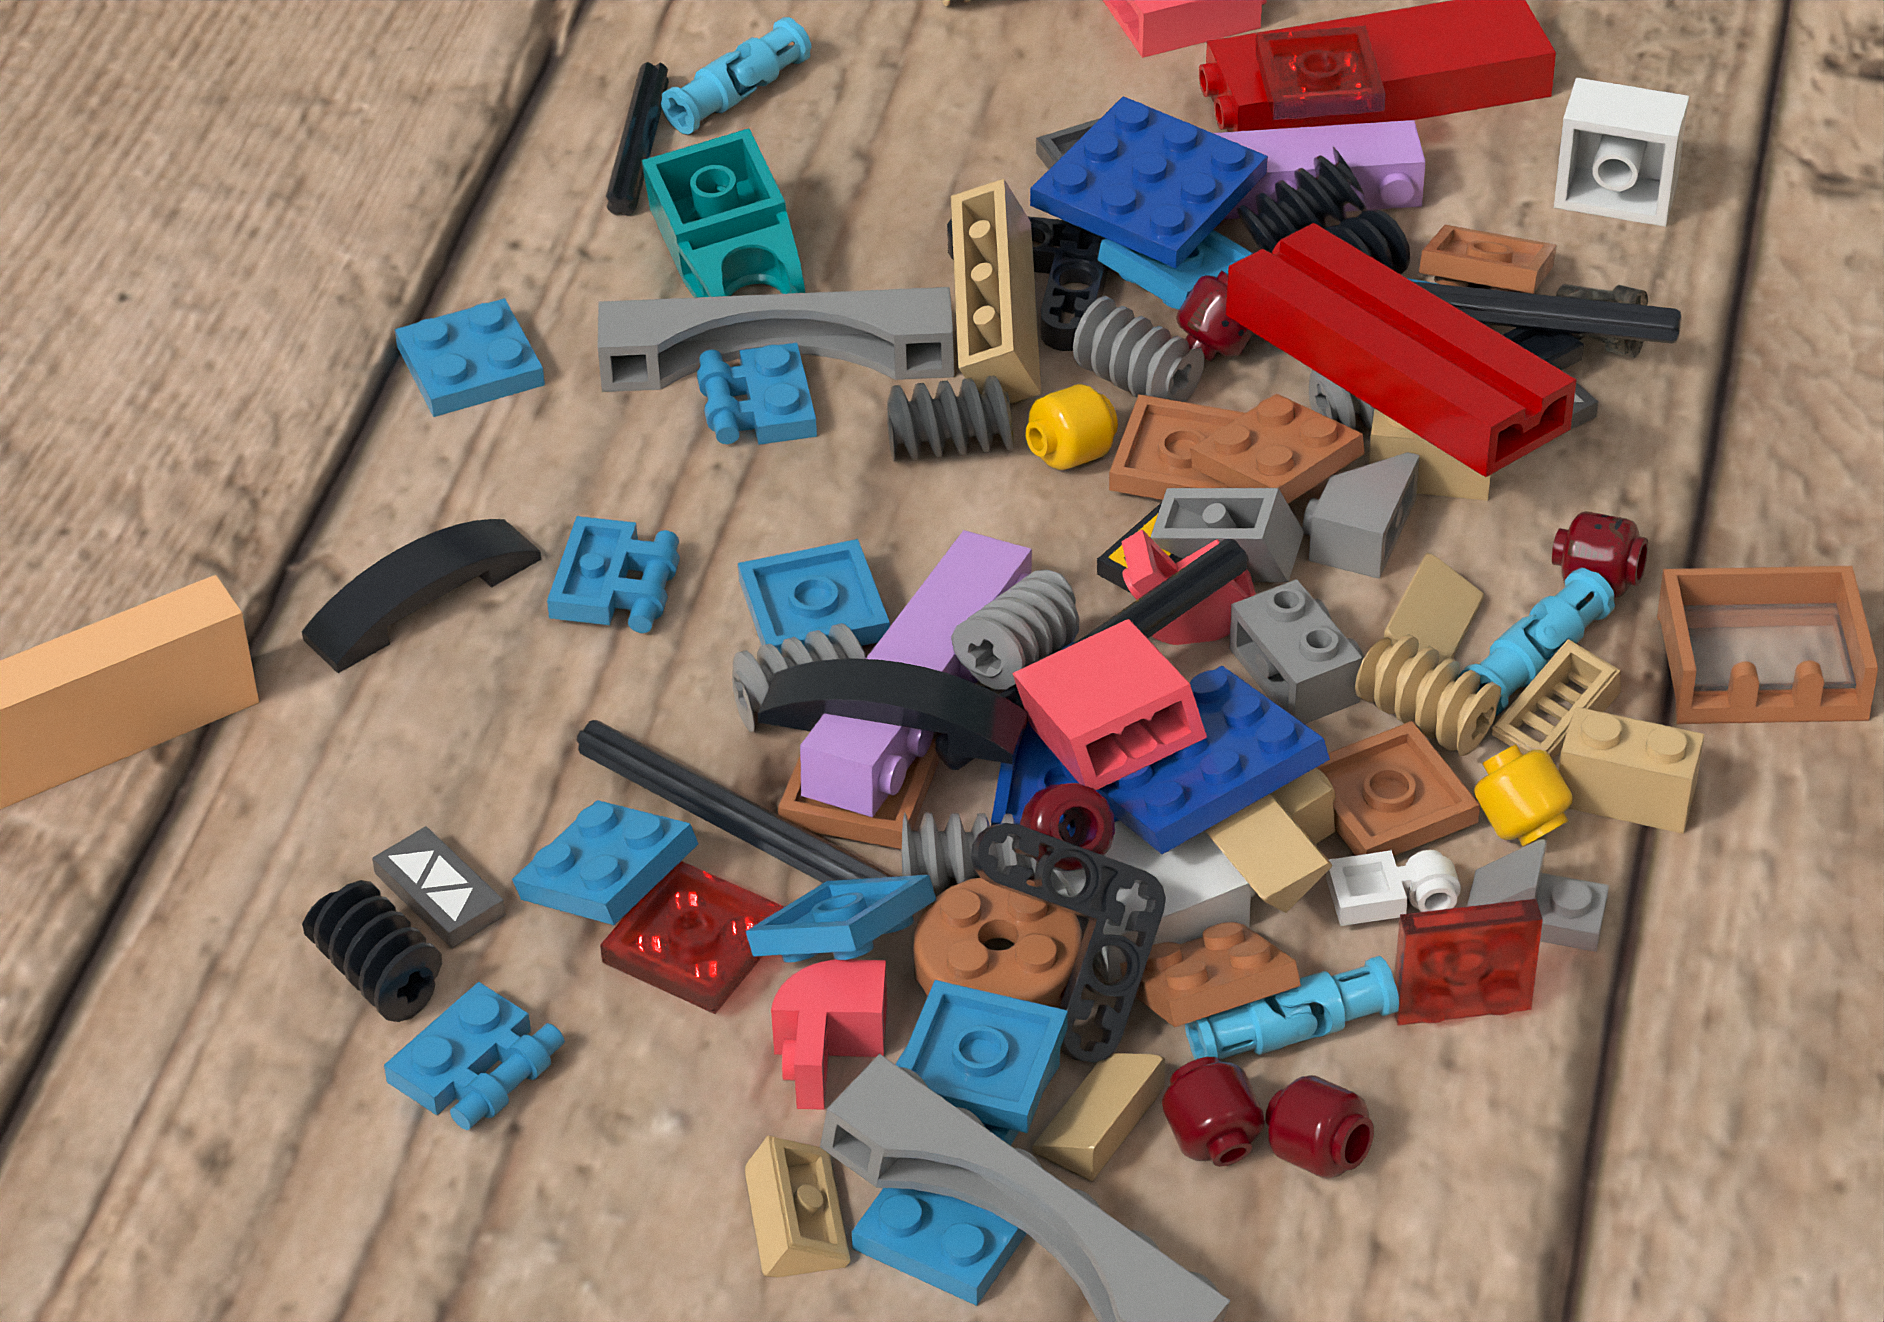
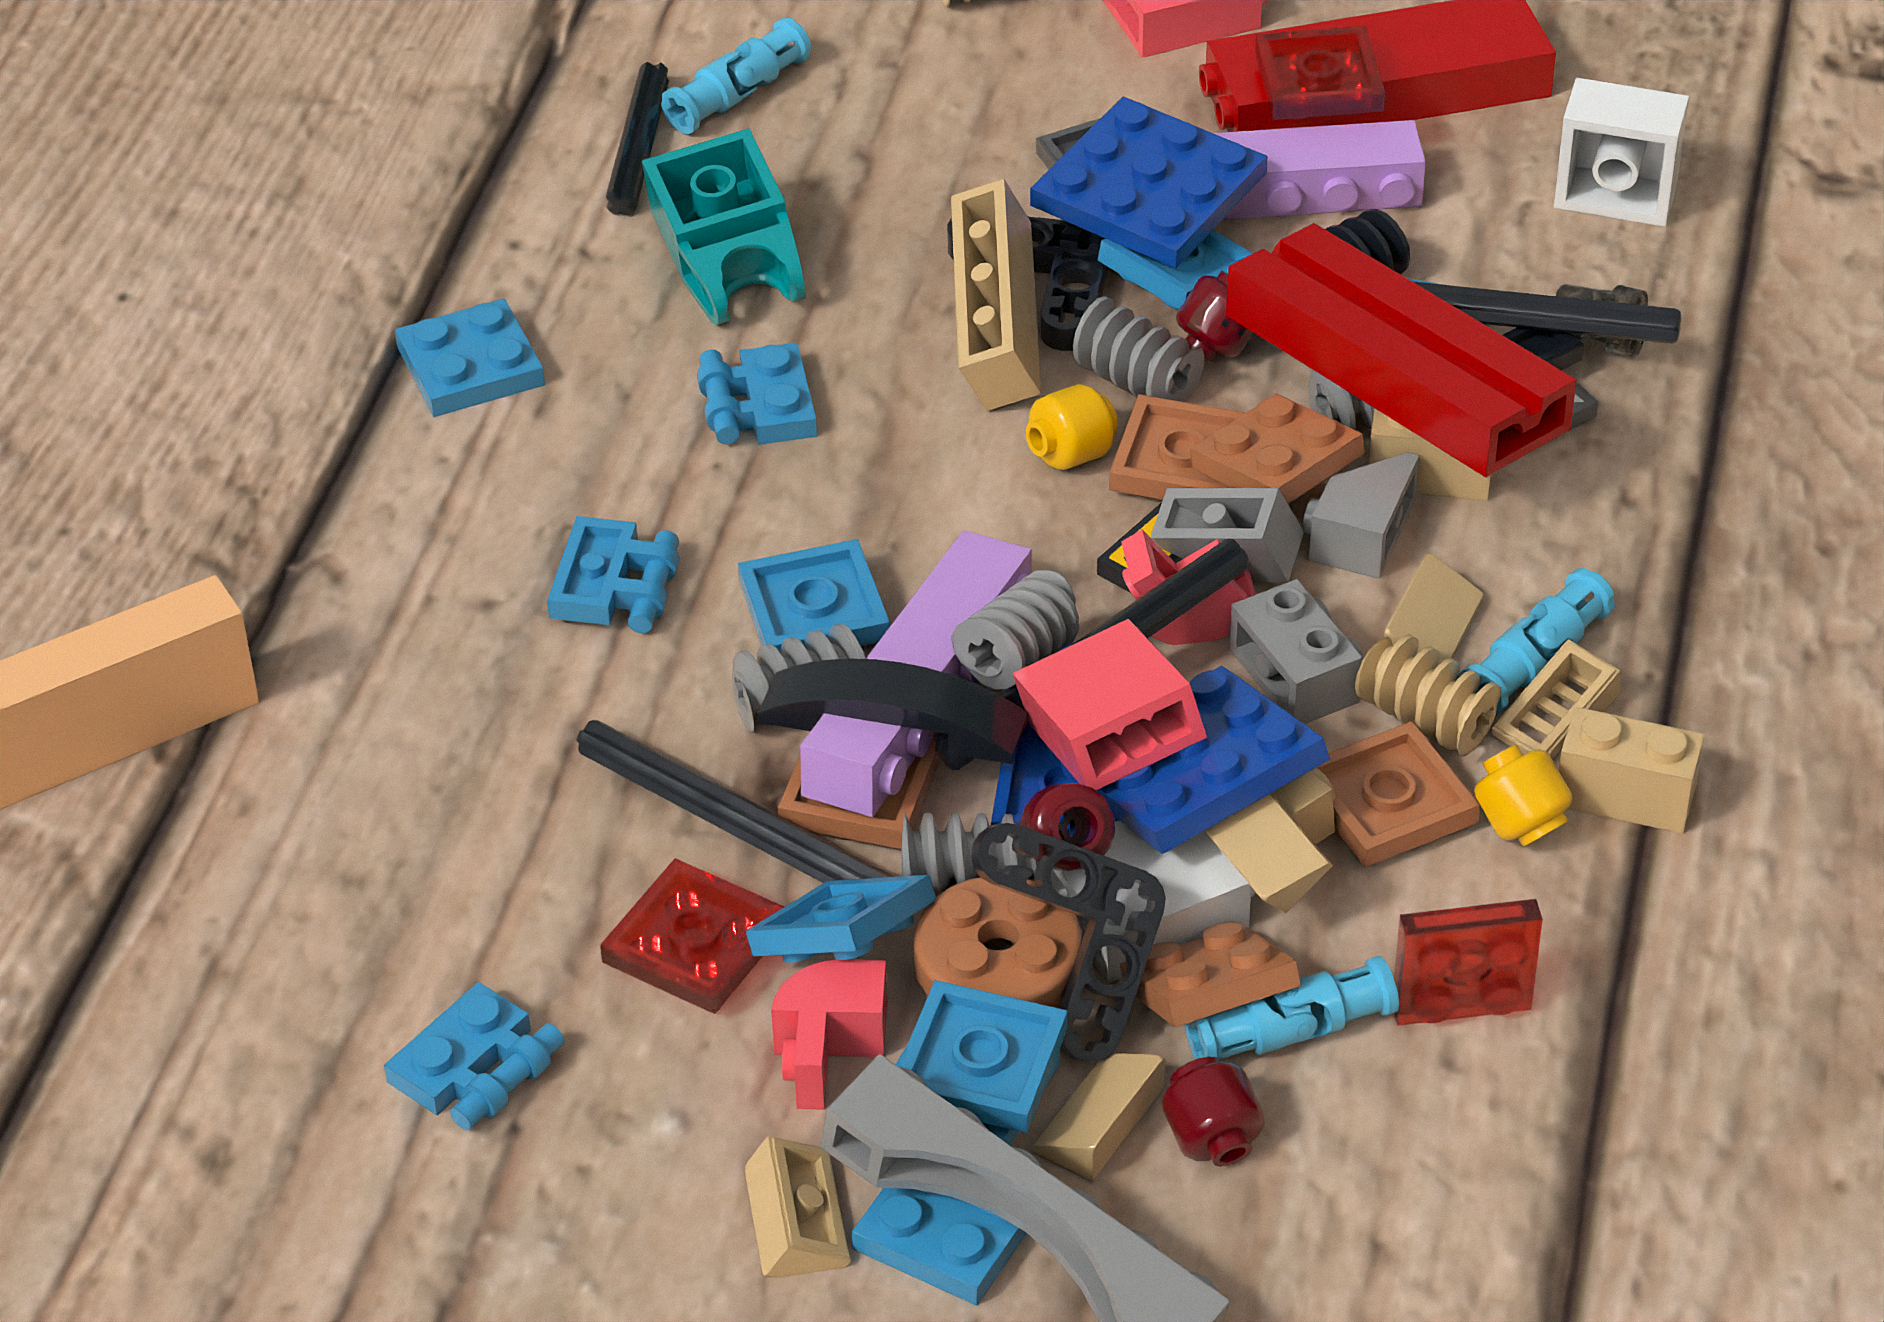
(358, 616): black slope -> none
(375, 949): black piece -> none
(438, 886): flat silver tile -> none
(605, 862): dark azure plate -> none
(885, 330): light grey arch -> none
(949, 417): dark grey piece -> none
(1308, 204): black piece -> none
(1319, 1126): dark red head -> none
(1376, 889): white plate -> none
(1488, 259): nougat plate -> none
(1569, 906): light grey slope -> none
(1602, 546): dark red head -> none
(1767, 644): nougat window -> none

